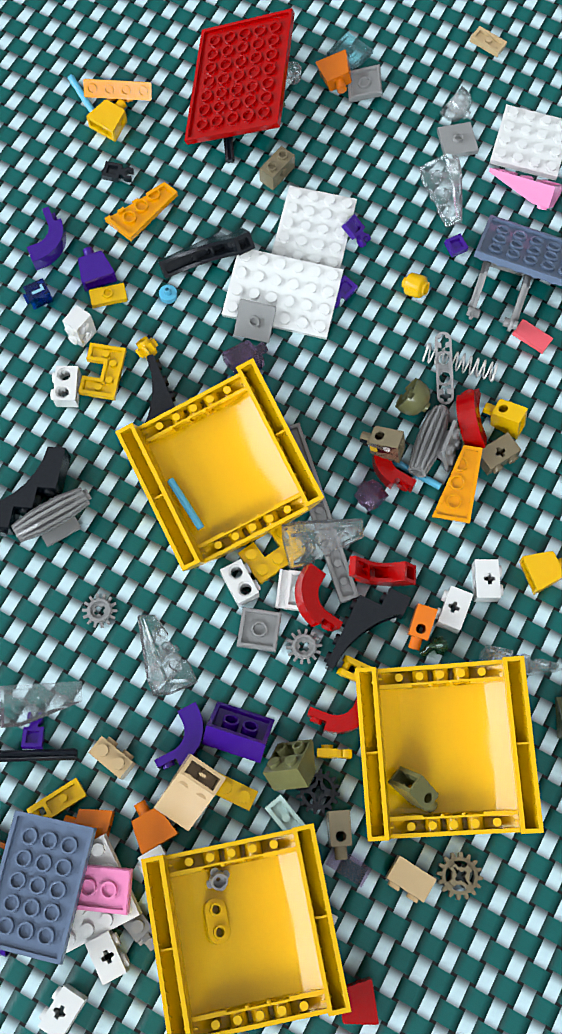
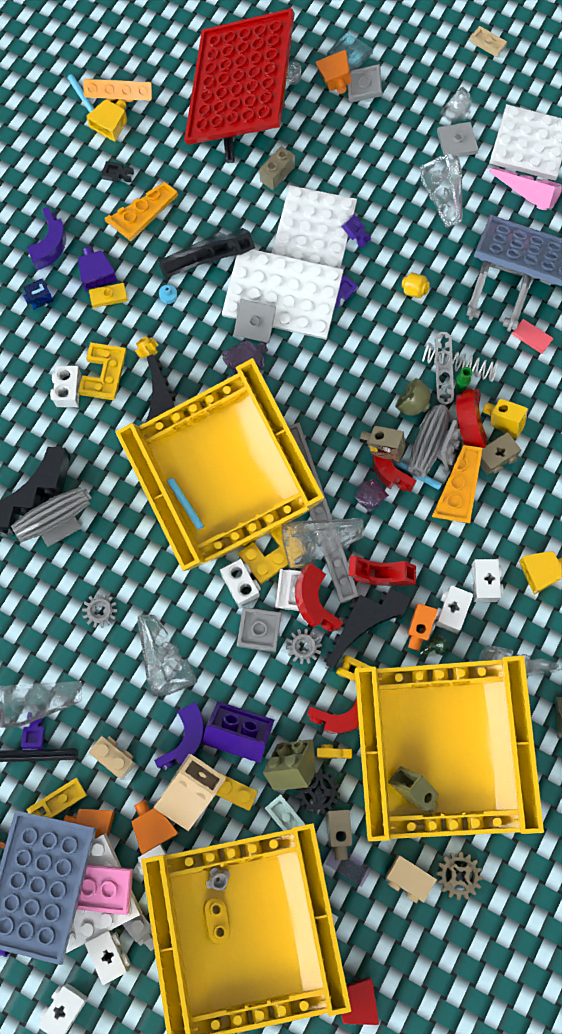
(79, 326): white brick -> none
(456, 245): dark purple plate -> none
(463, 379): none -> green pin

